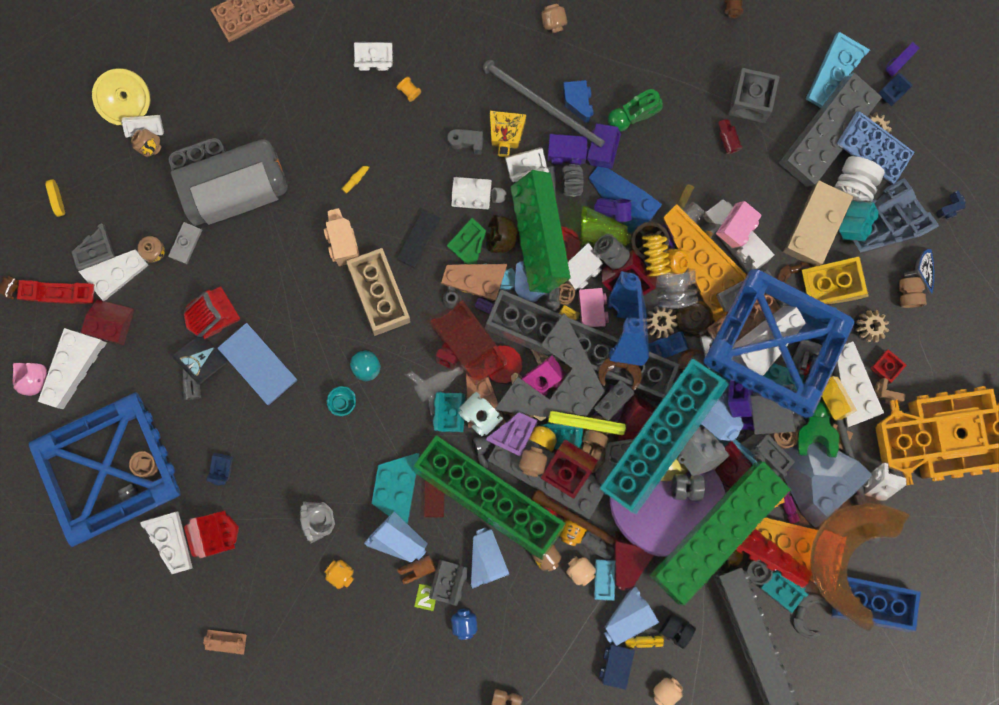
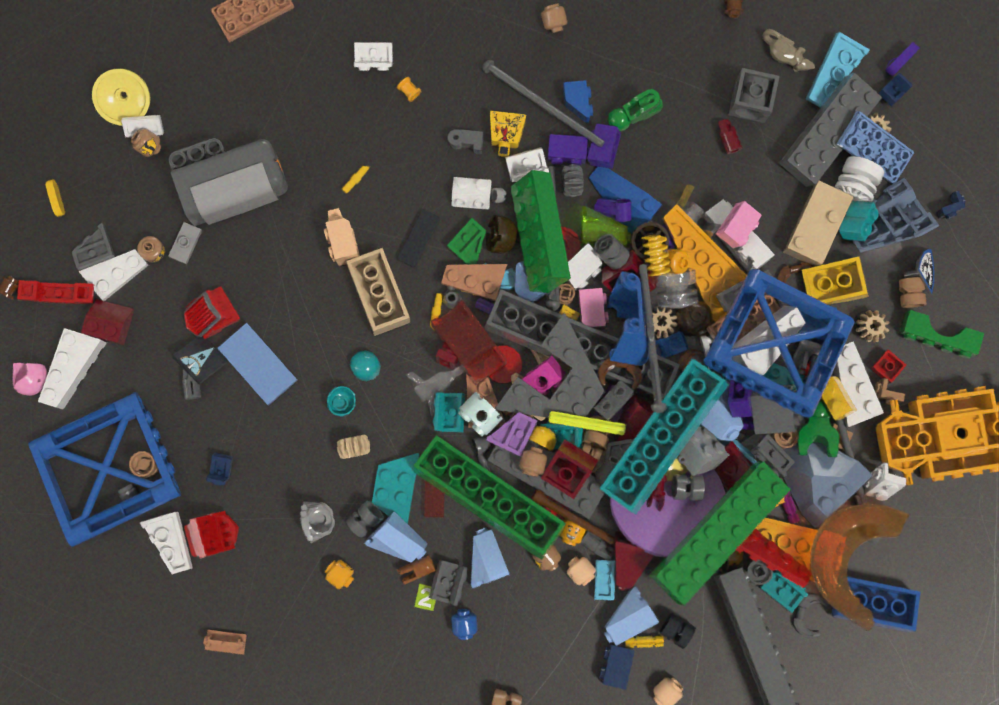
(353, 446): none -> tan gear
(366, 518): none -> dark grey wheel
(436, 309): none -> yellow piece
(658, 406): none -> dark grey bar
(658, 494): none -> dark red piece
(784, 51): none -> dark tan animal
(918, 327): none -> green arch

